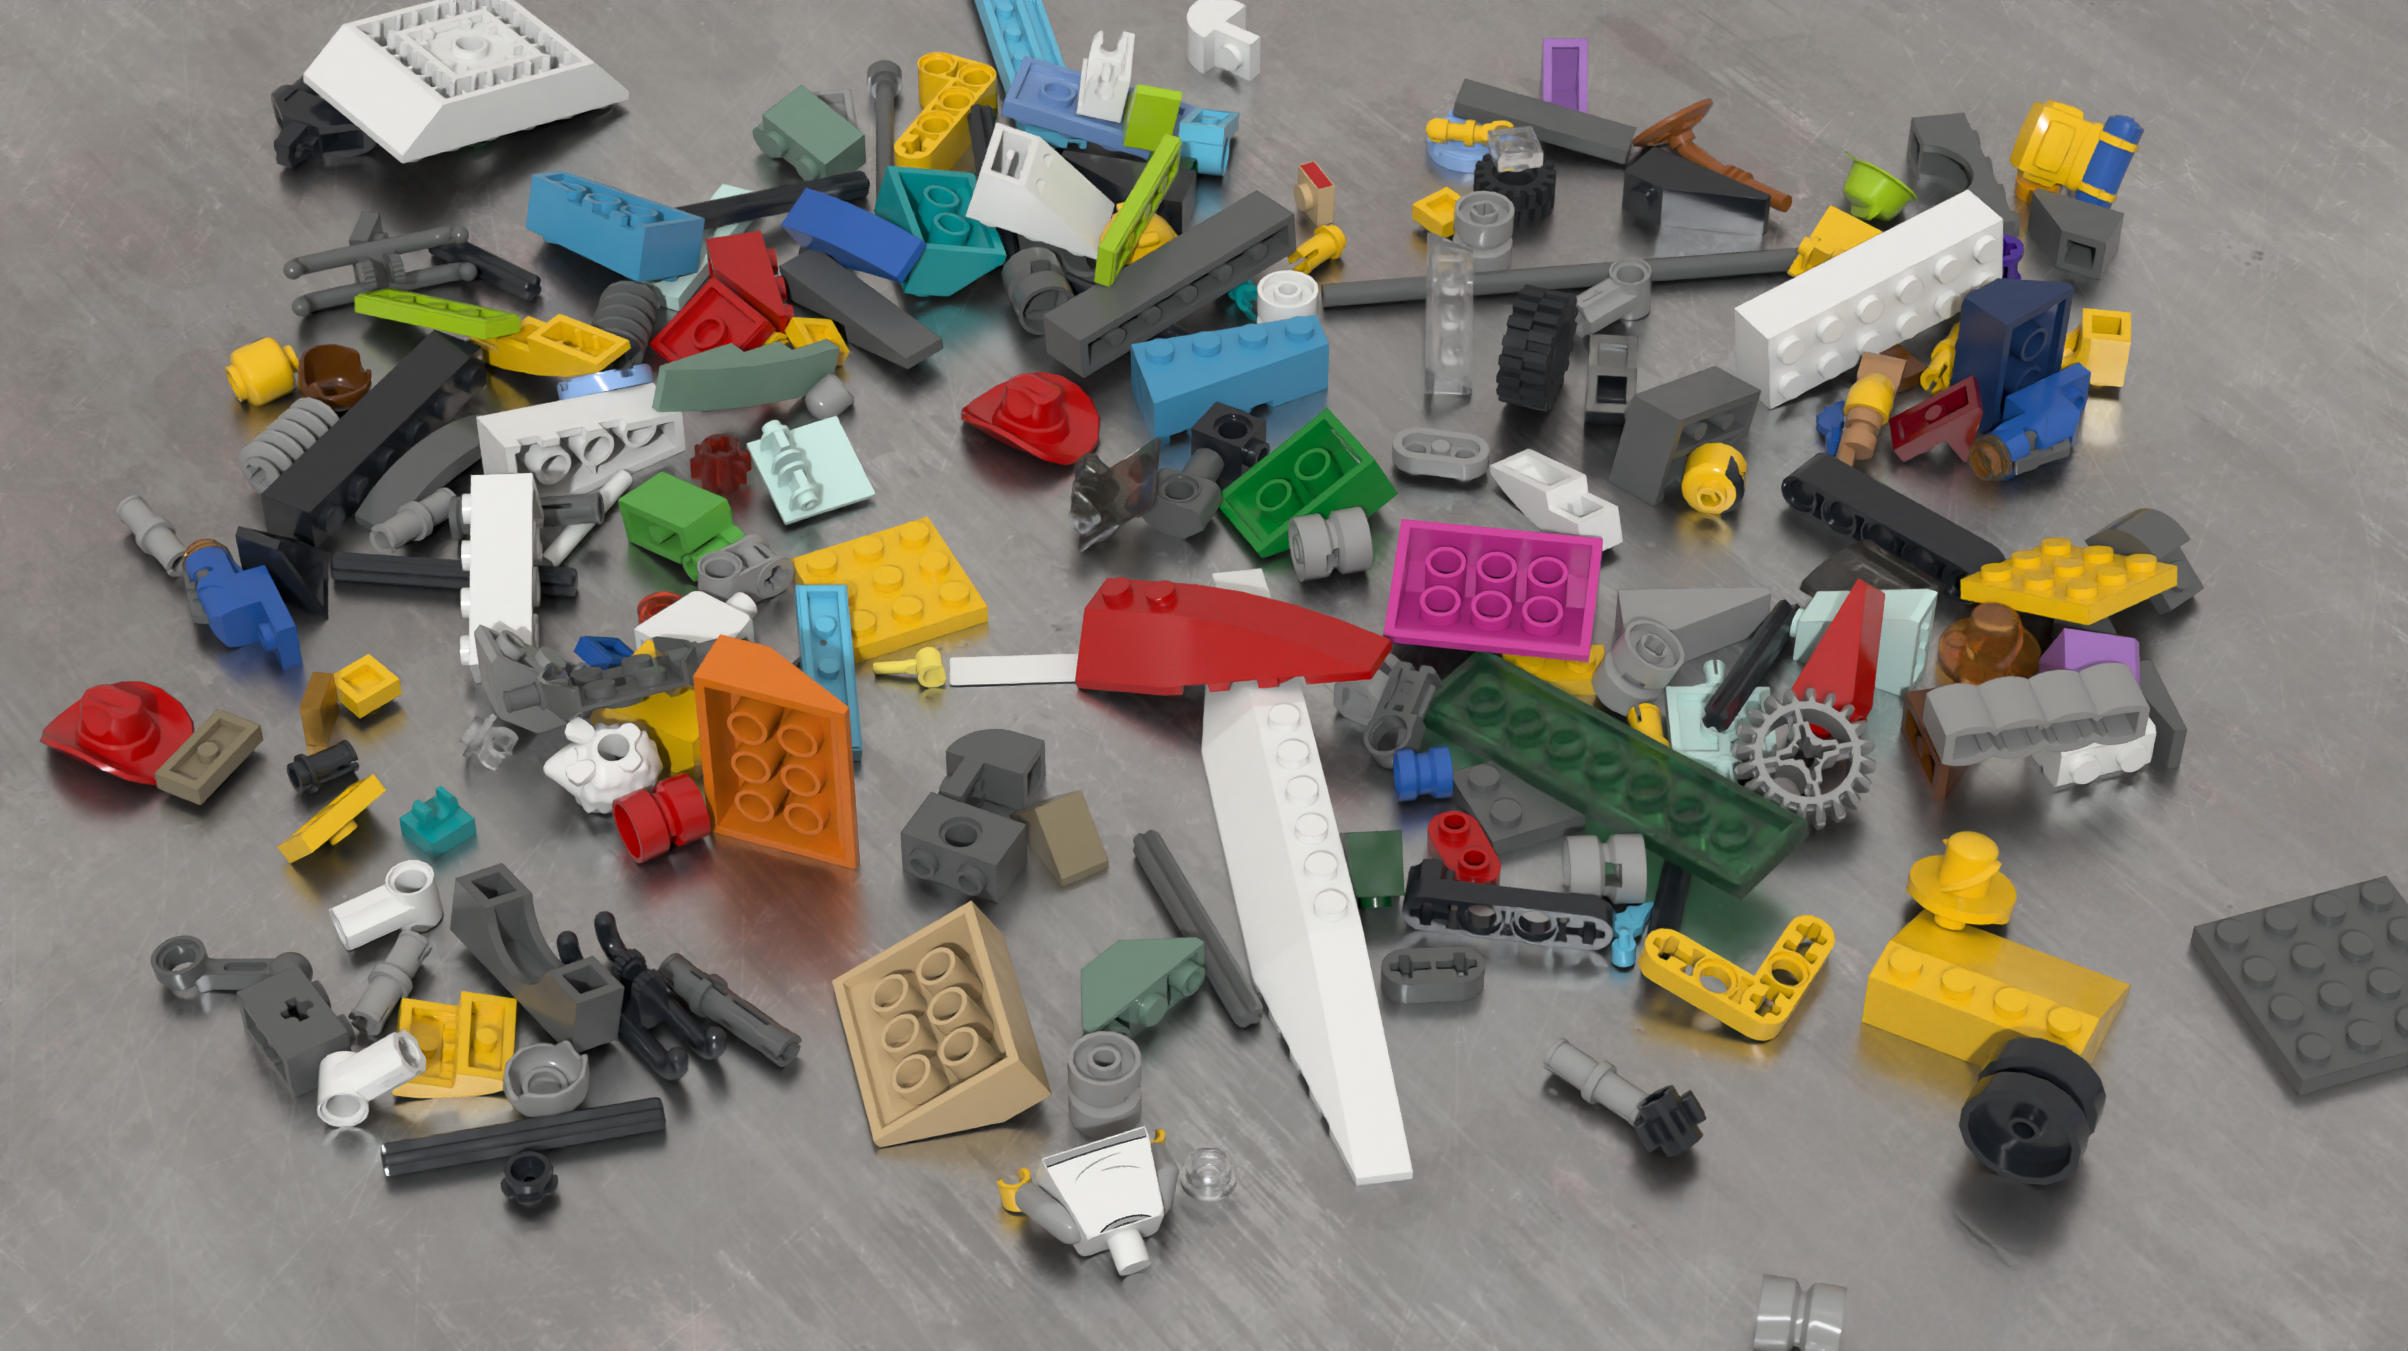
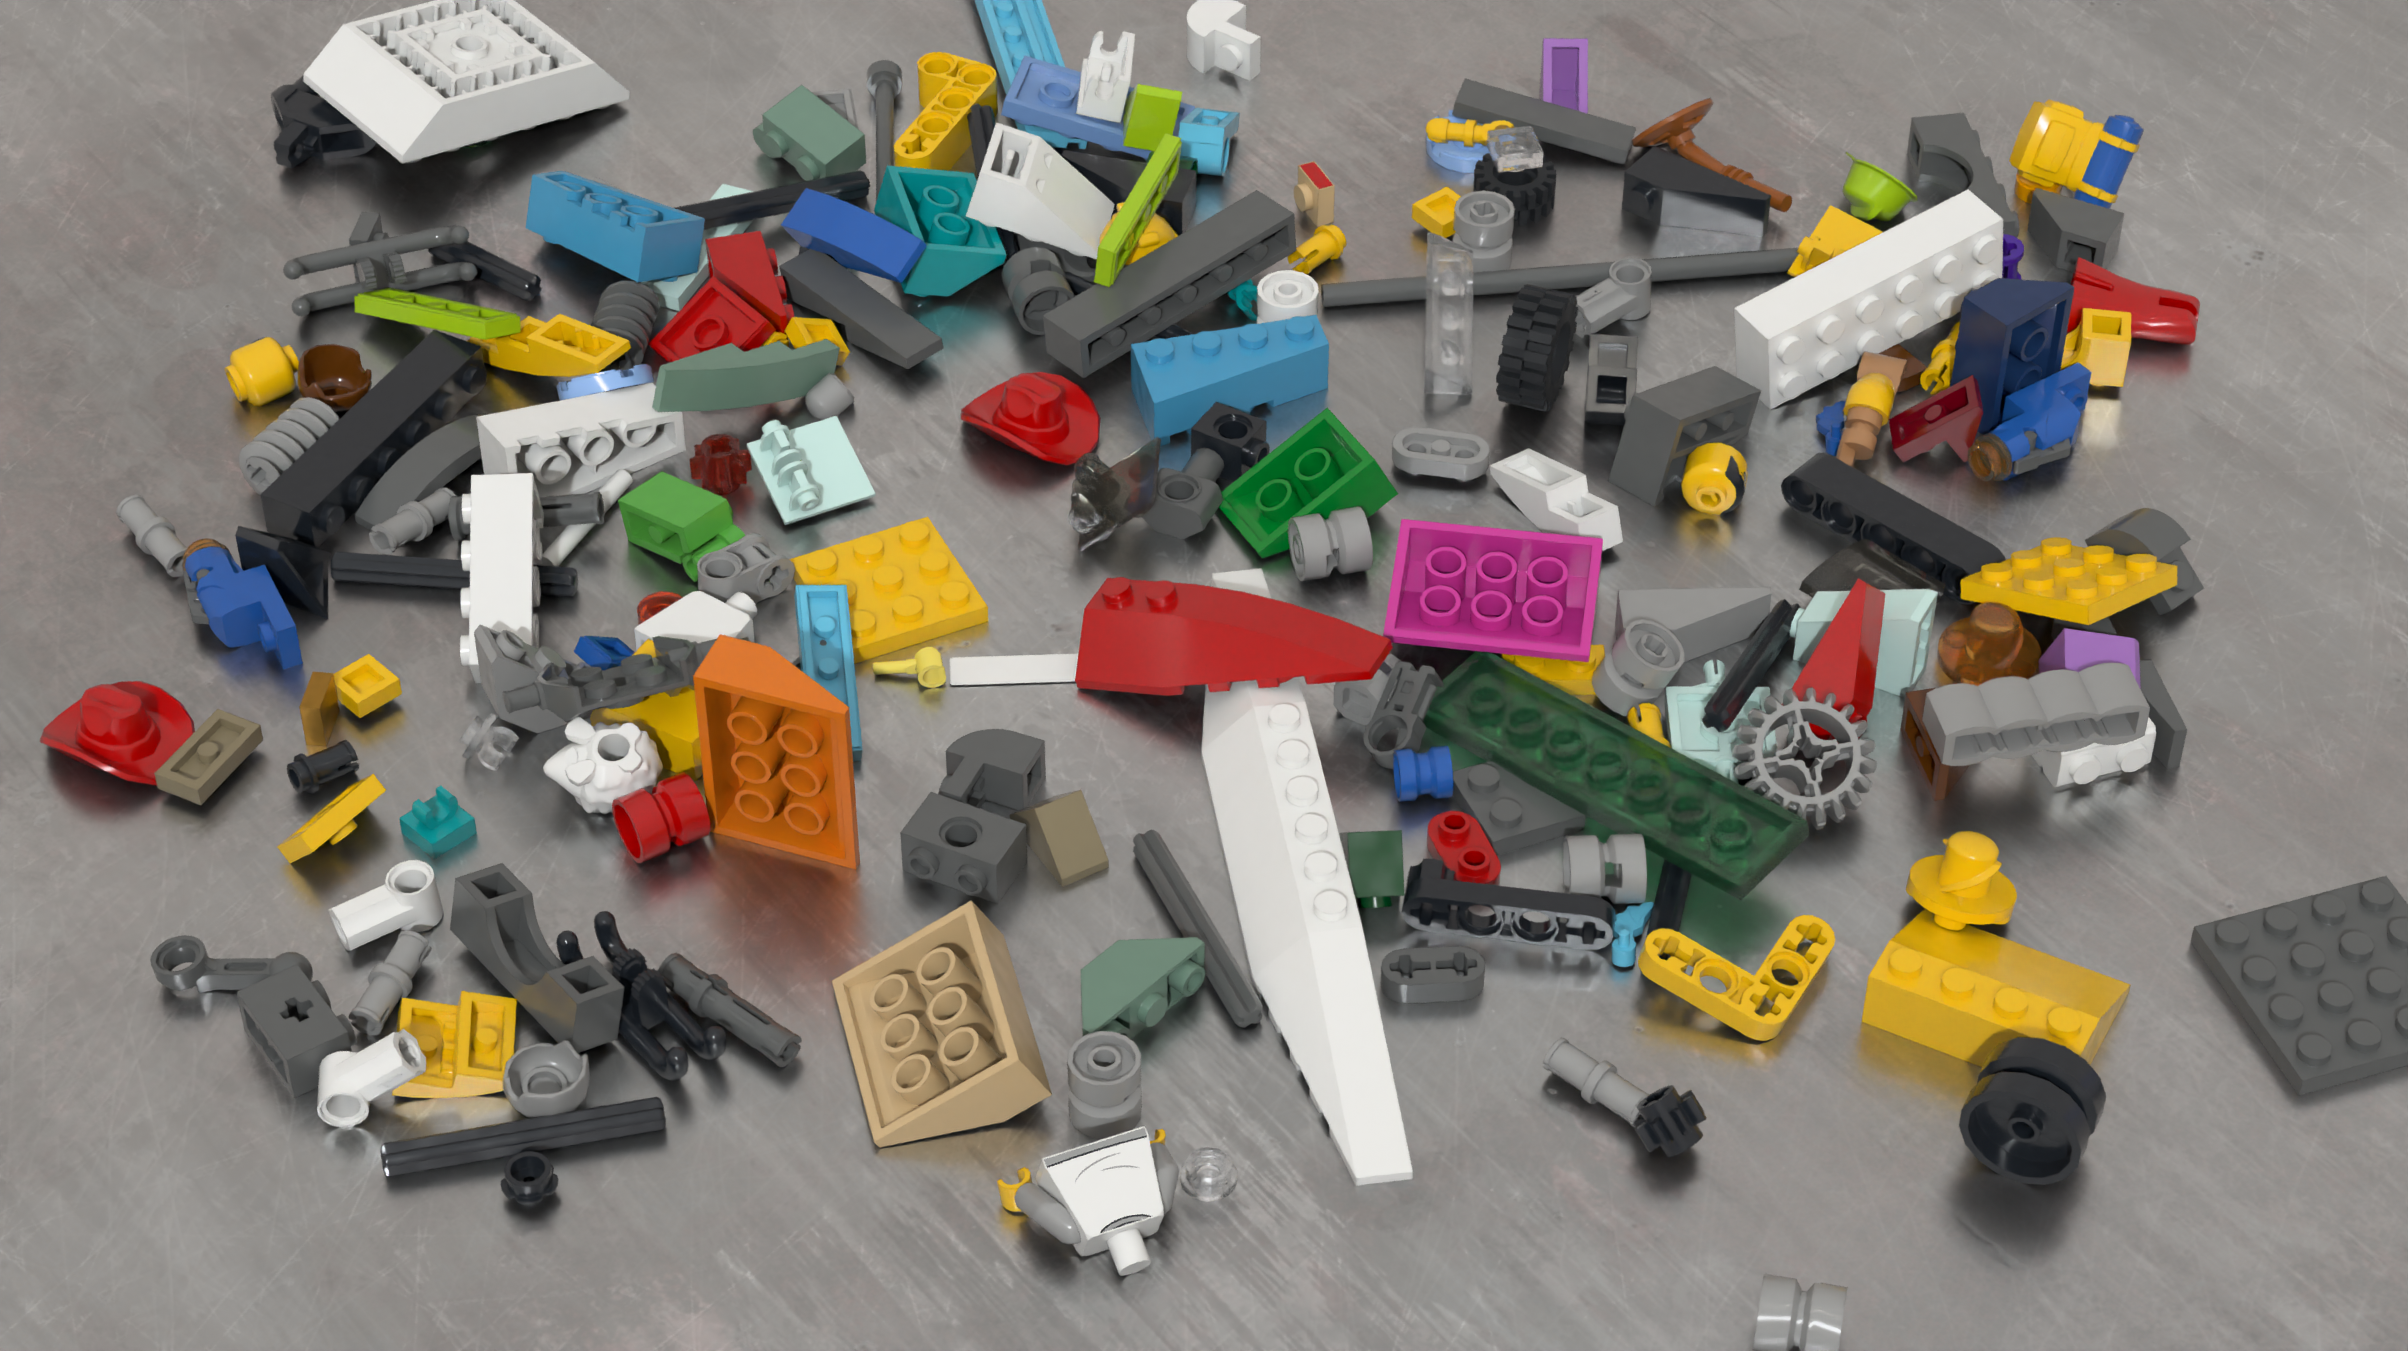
(2154, 311): none -> red piece

